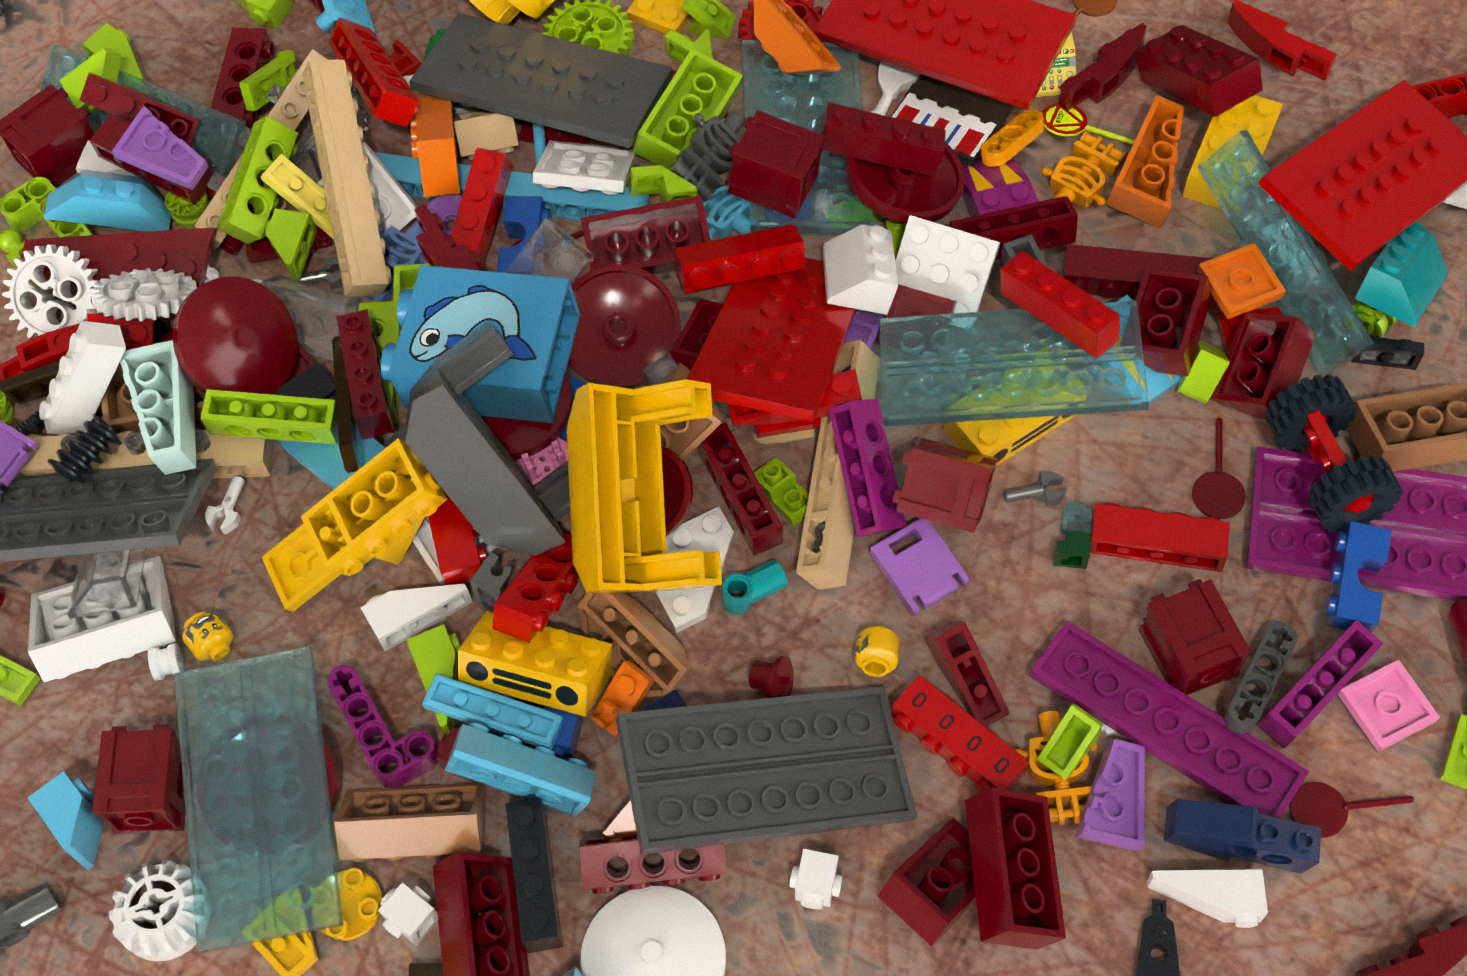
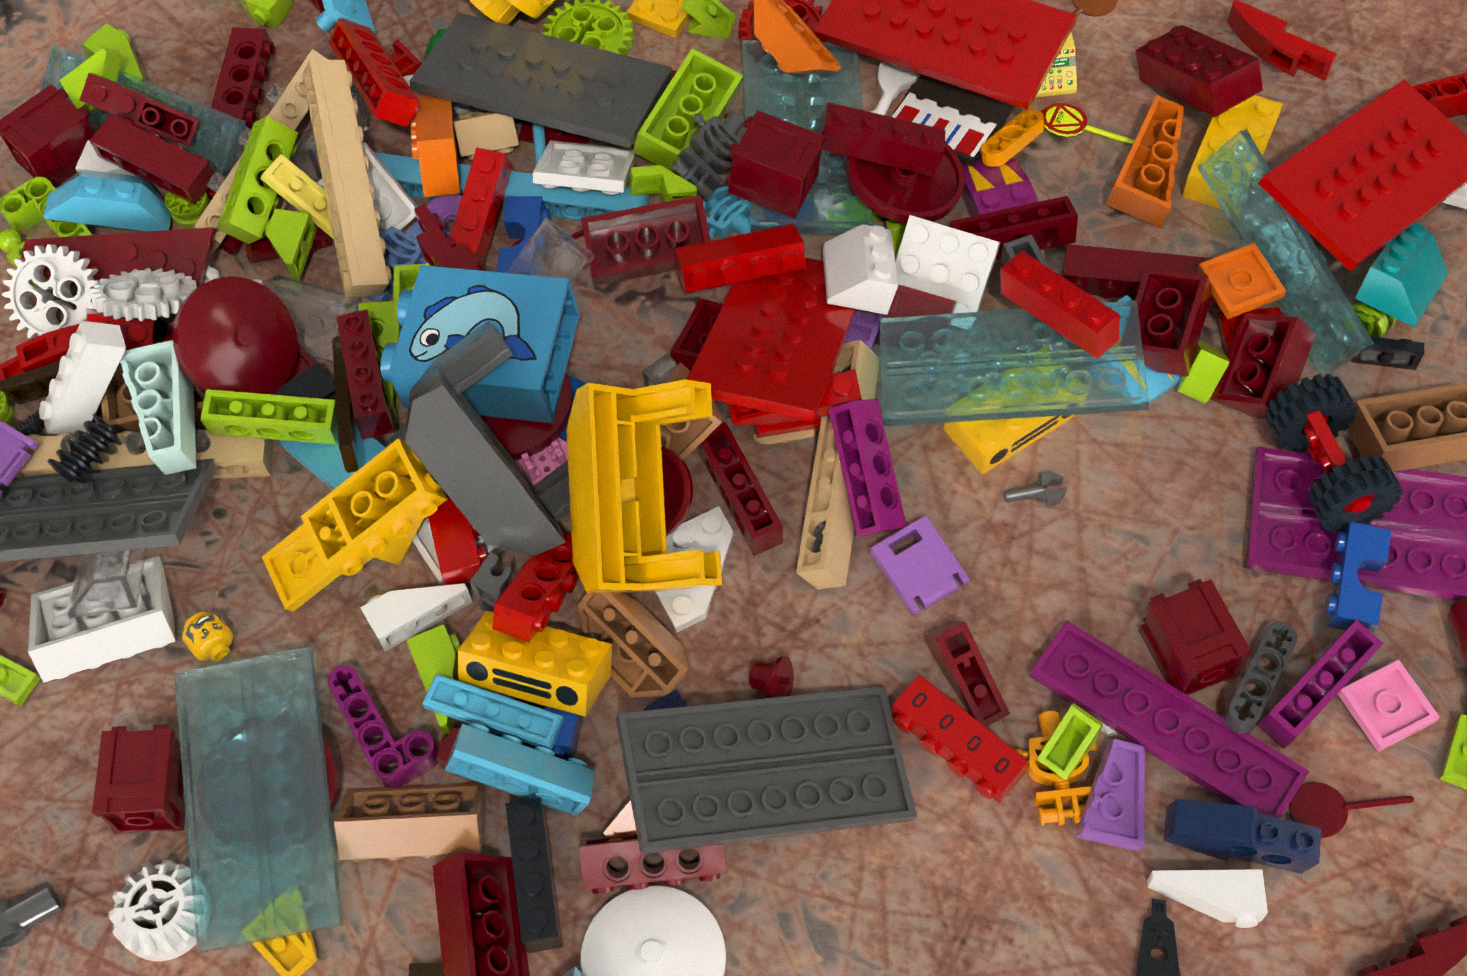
(68, 814): medium azure slope -> none
(158, 151): medium lavender wing -> none
(165, 661): white wheel -> none
(232, 518): white bar -> none
(257, 85): lime plate -> none
(325, 274): flat silver bar -> none
(359, 905): yellow dish -> none
(408, 913): white brick -> none
(622, 325): dark red dish -> none
(622, 695): orange plate -> none
(680, 45): lime slope -> none
(754, 584): teal piece -> none
(783, 490): lime slope -> none
(816, 879): white brick -> none
(877, 650): yellow head -> none
(934, 883): dark red slope -> none
(945, 484): dark red container -> none
(1014, 869): dark red brick -> none
(1076, 527): leg -> none
(1082, 174): light orange torso -> none
(1112, 68): dark red slope -> none
(1159, 537): red brick -> none
(1218, 492): dark red piece -> none

